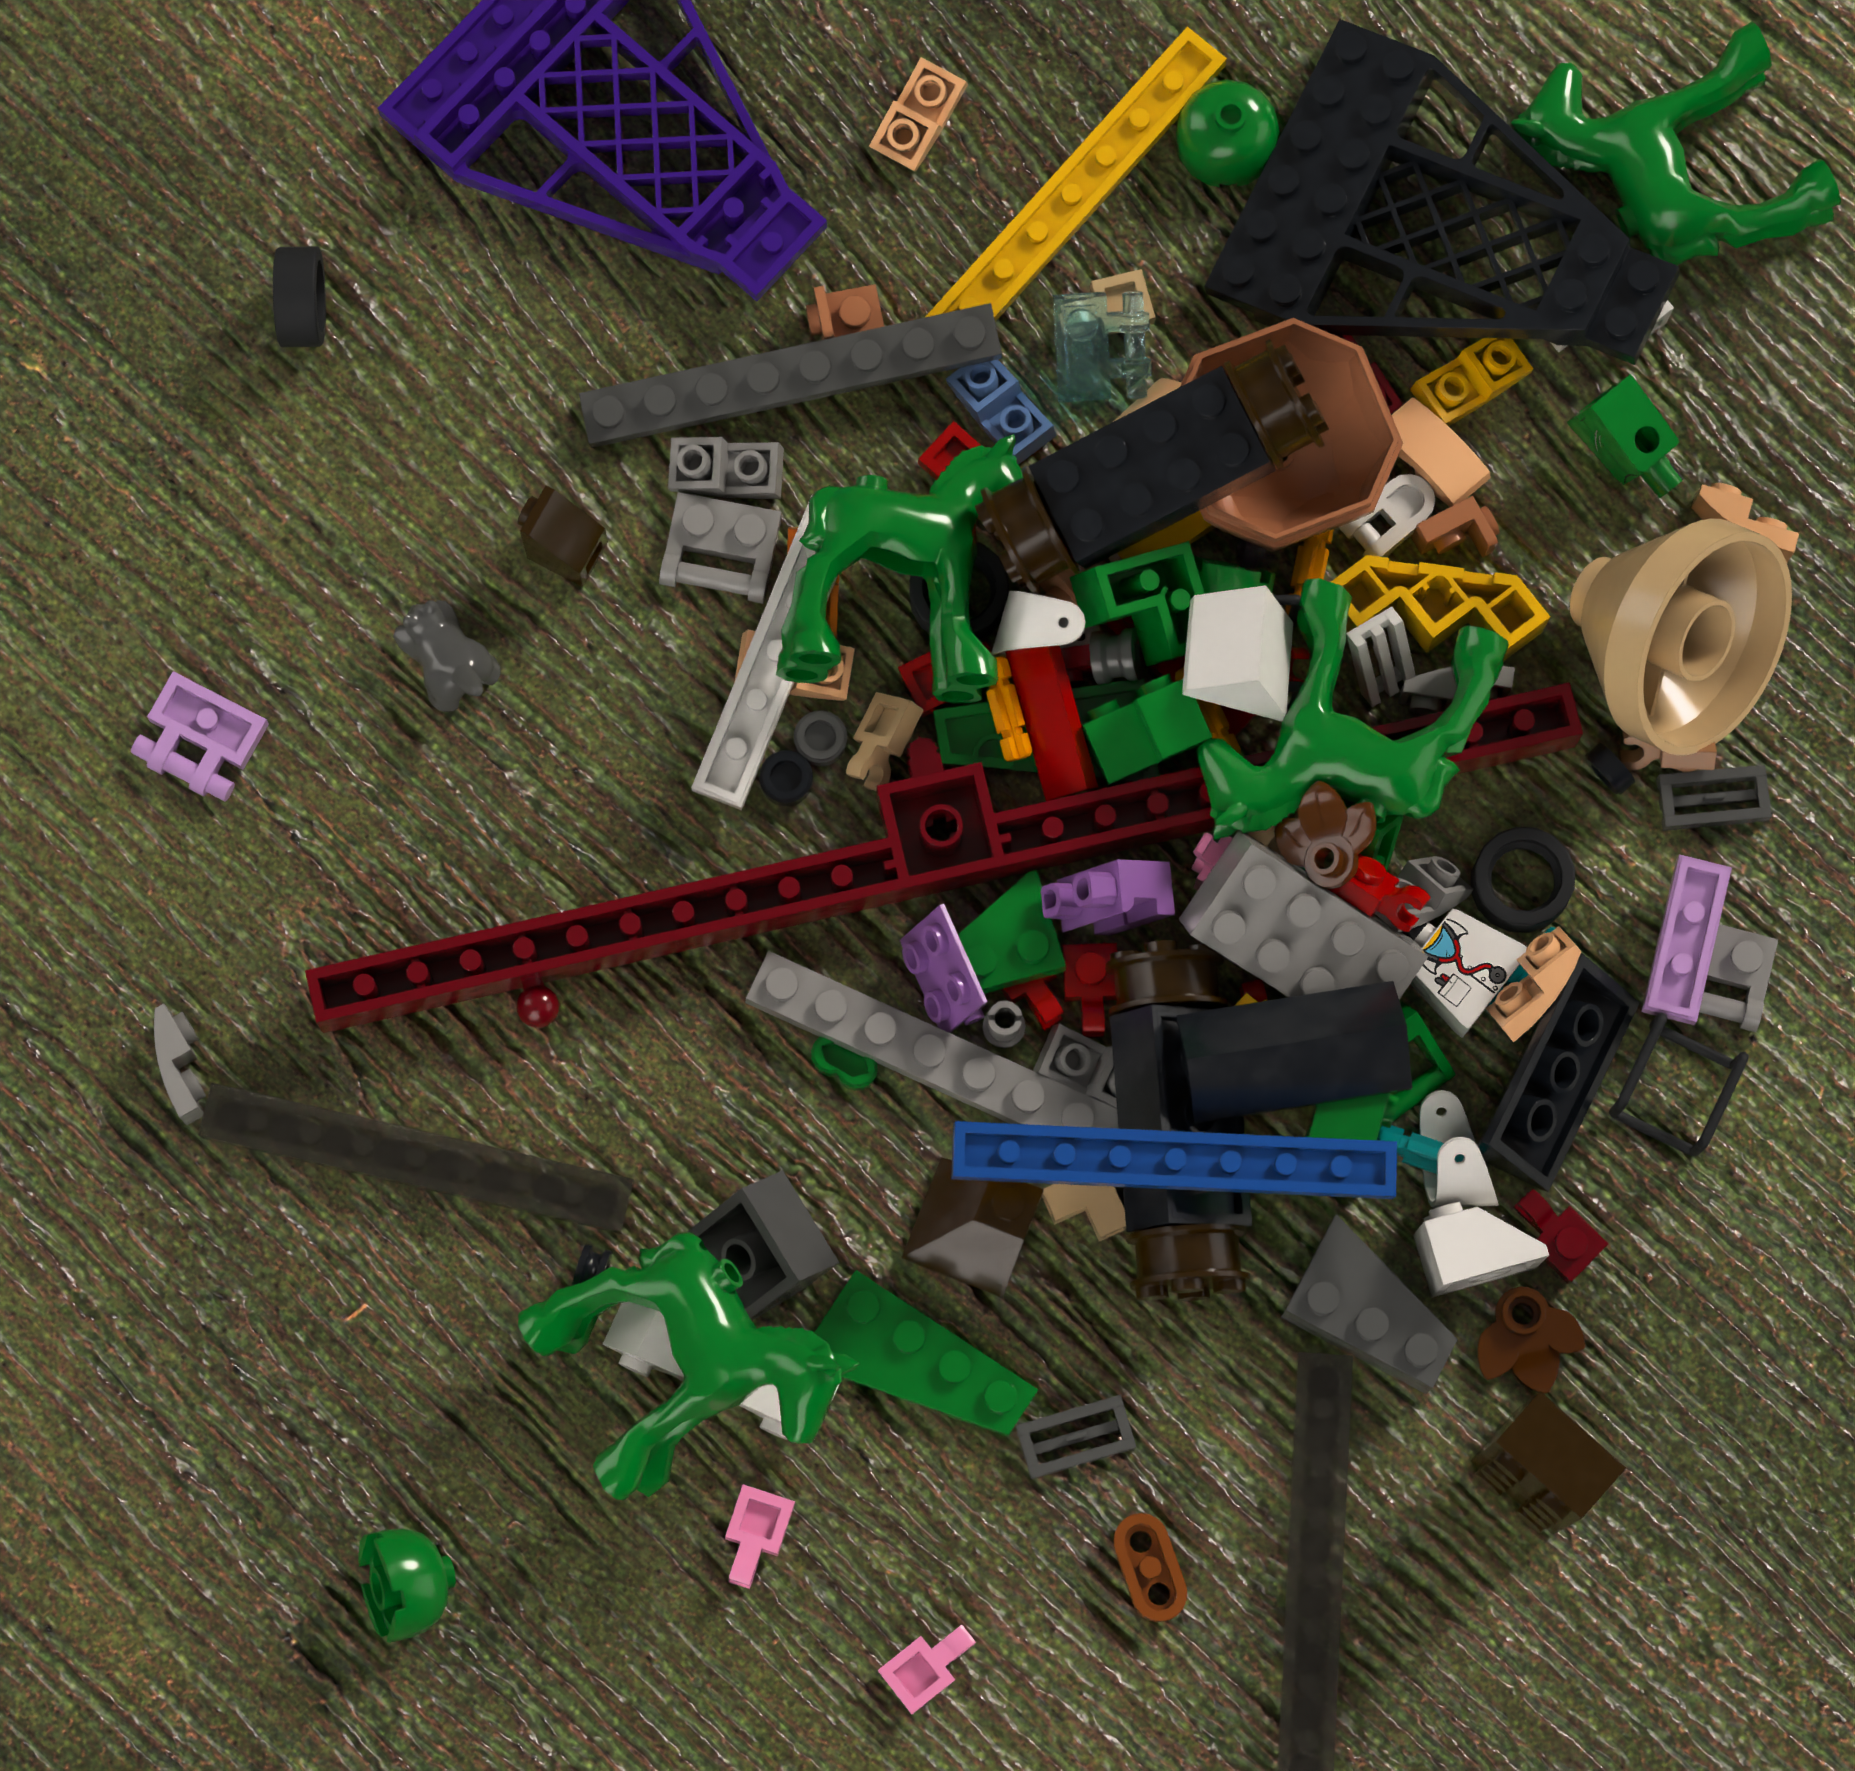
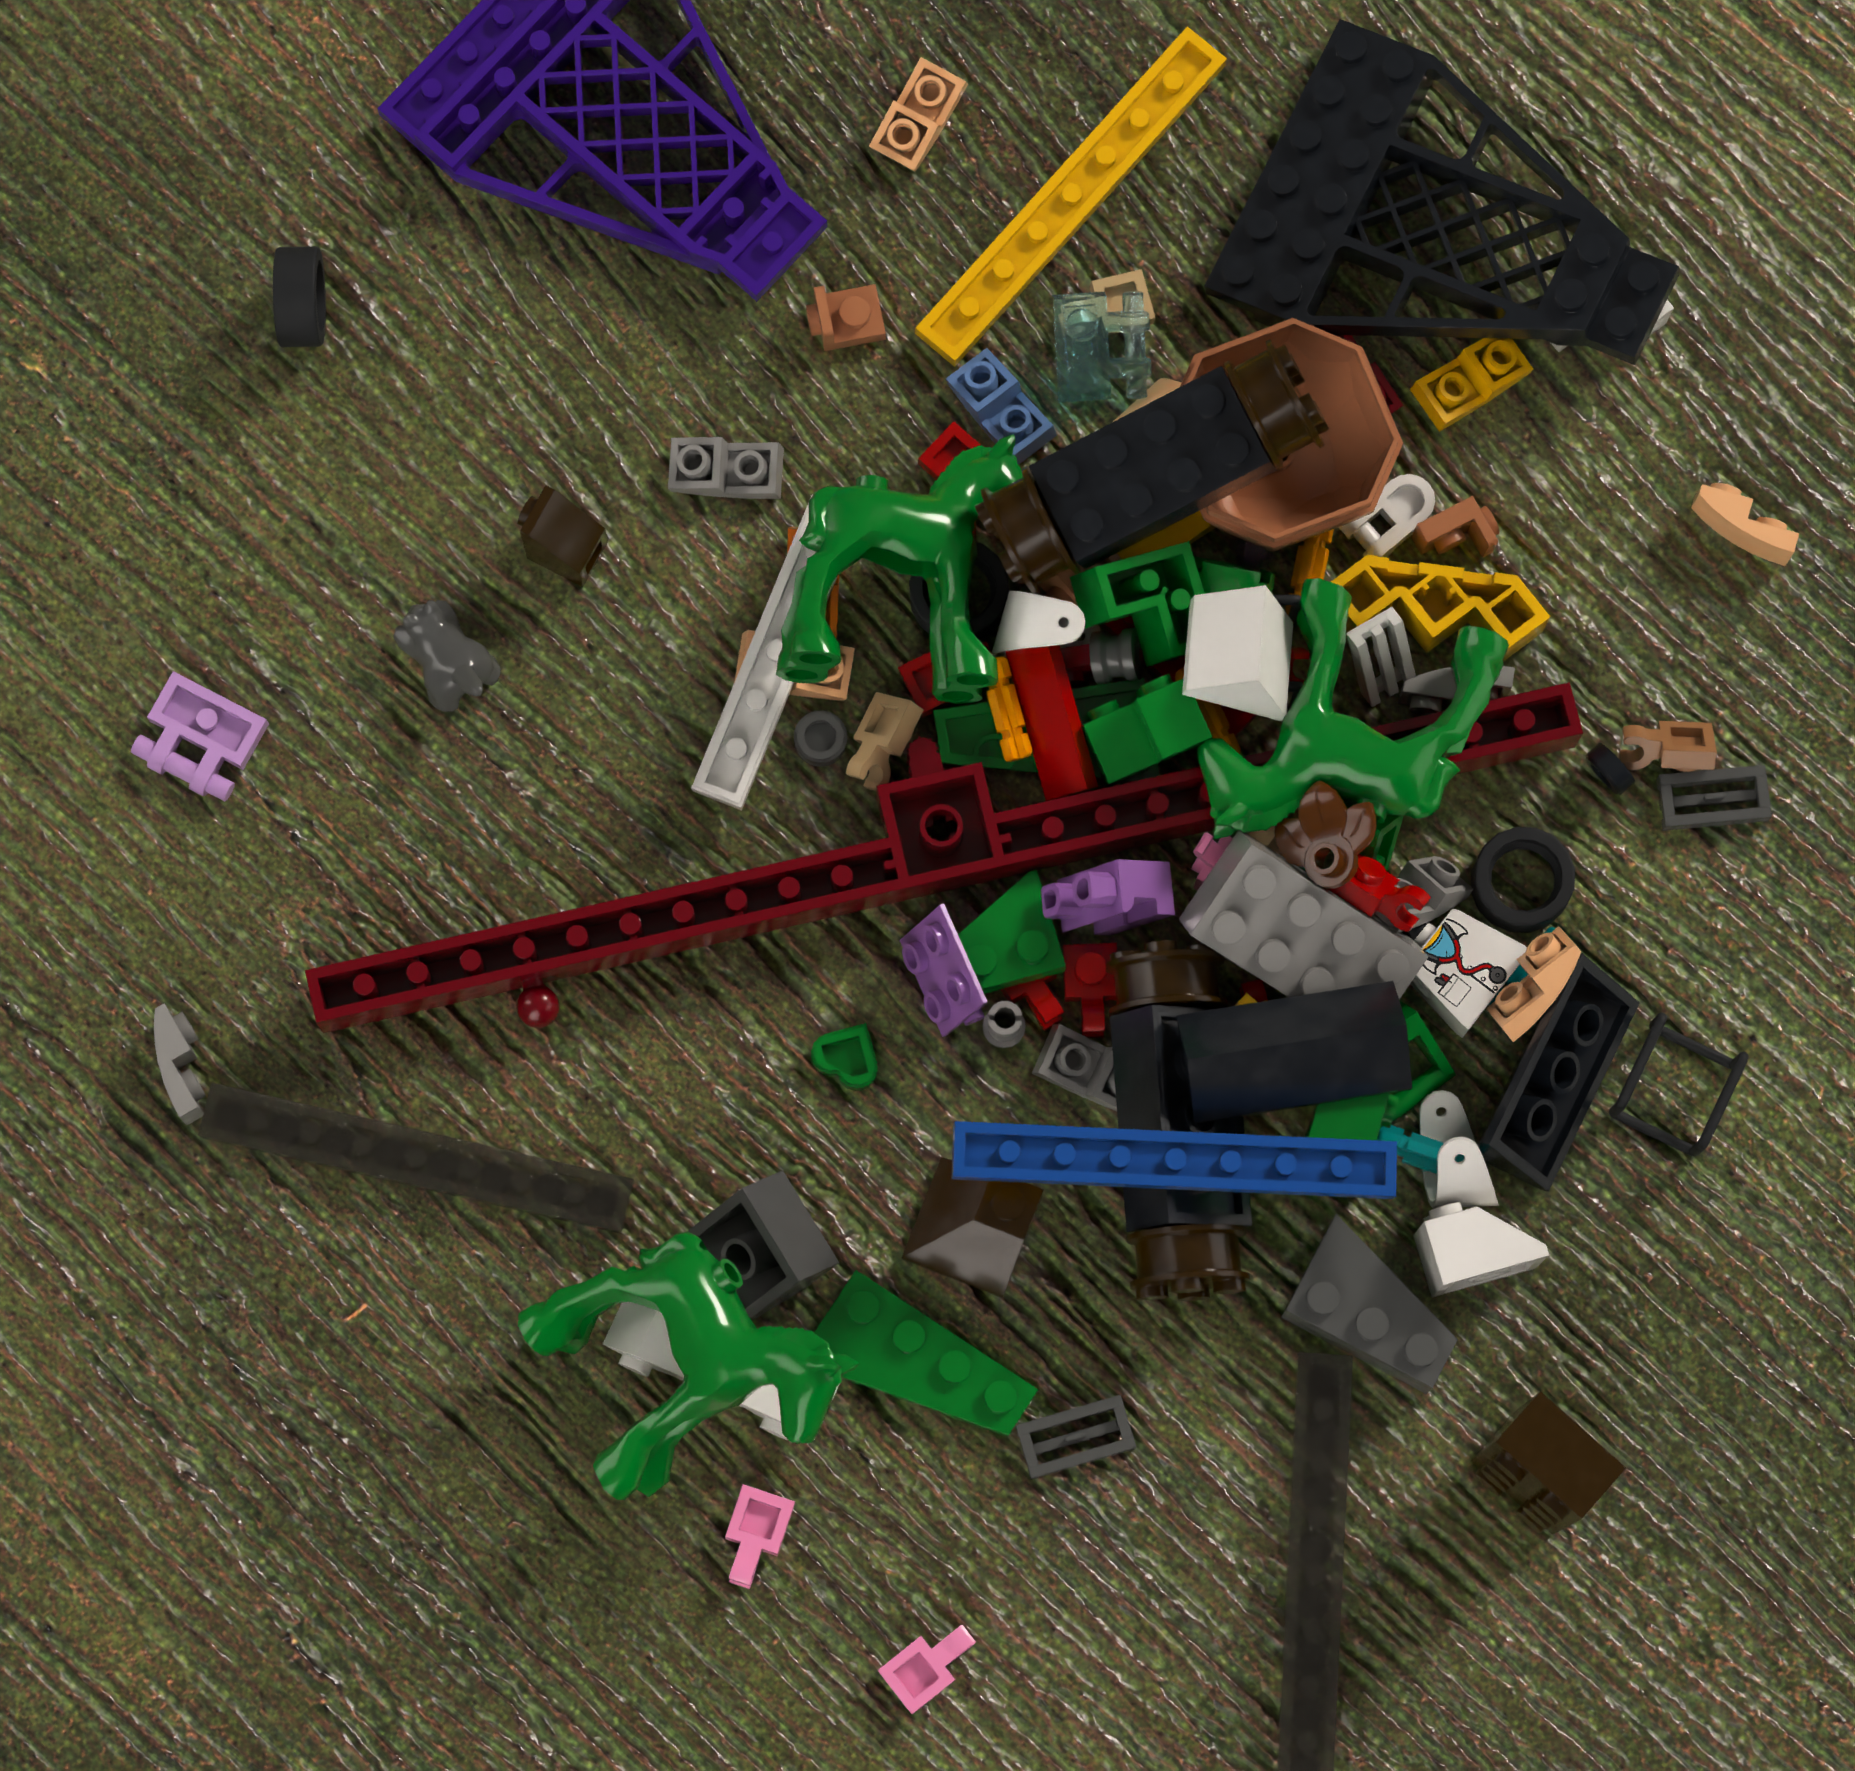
(405, 1582): green cylinder -> none
(591, 1264): black bush -> none
(725, 532): light grey plate -> none
(786, 778): black tile -> none
(790, 375): dark grey plate -> none
(920, 1049): light grey plate -> none
(1099, 1202): tan piece -> none
(1150, 1568): dark orange plate -> none
(1226, 133): green cylinder -> none
(1438, 454): light nougat slope -> none
(1529, 1348): reddish brown plate -> none
(1567, 1236): dark red plate -> none
(1617, 422): green torso -> none
(1649, 163): green animal -> none
(1685, 631): tan cone -> none
(1686, 939): lavender tile -> none
(1743, 962): light grey plate -> none

